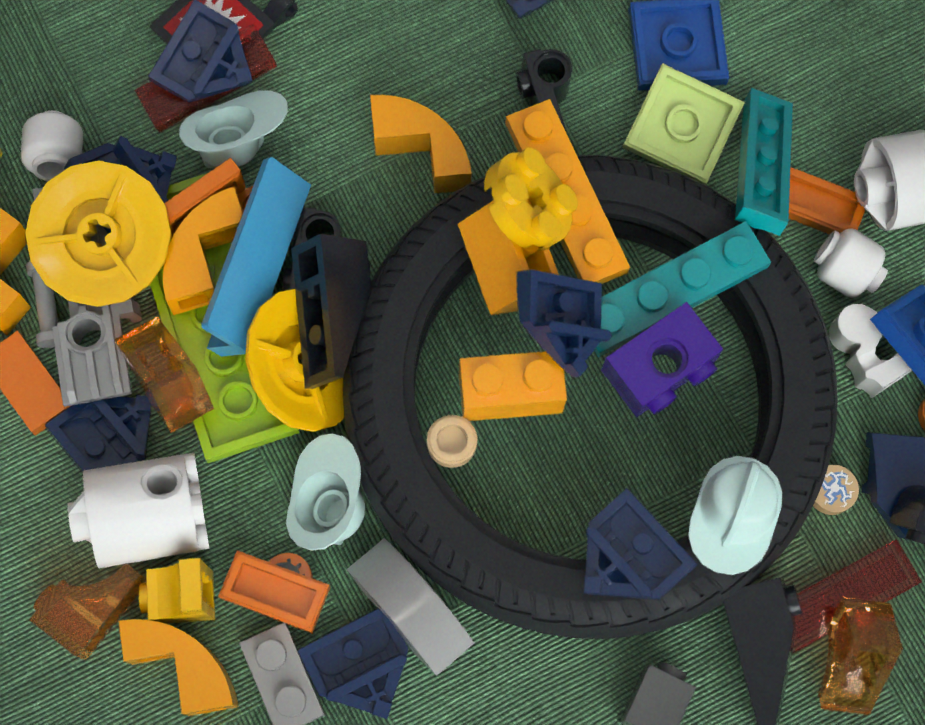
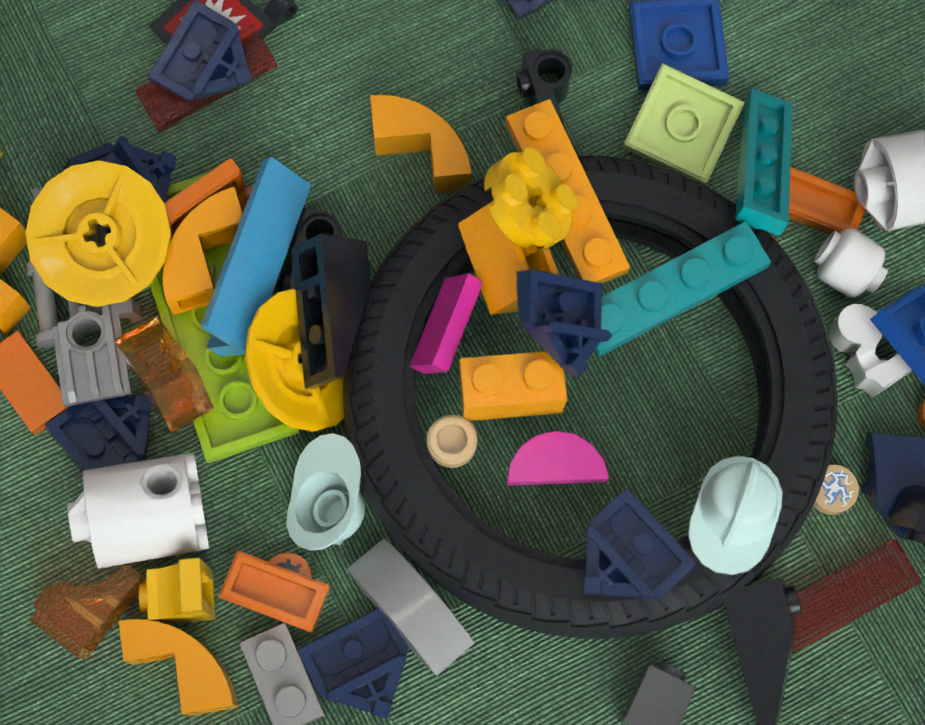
(49, 143): white head -> none
(233, 127): light aqua piece -> none
(446, 324): none -> dark pink tile
(556, 459): none -> dark pink tile
(678, 336): dark purple brick -> none
(860, 655): clear orange arch -> none

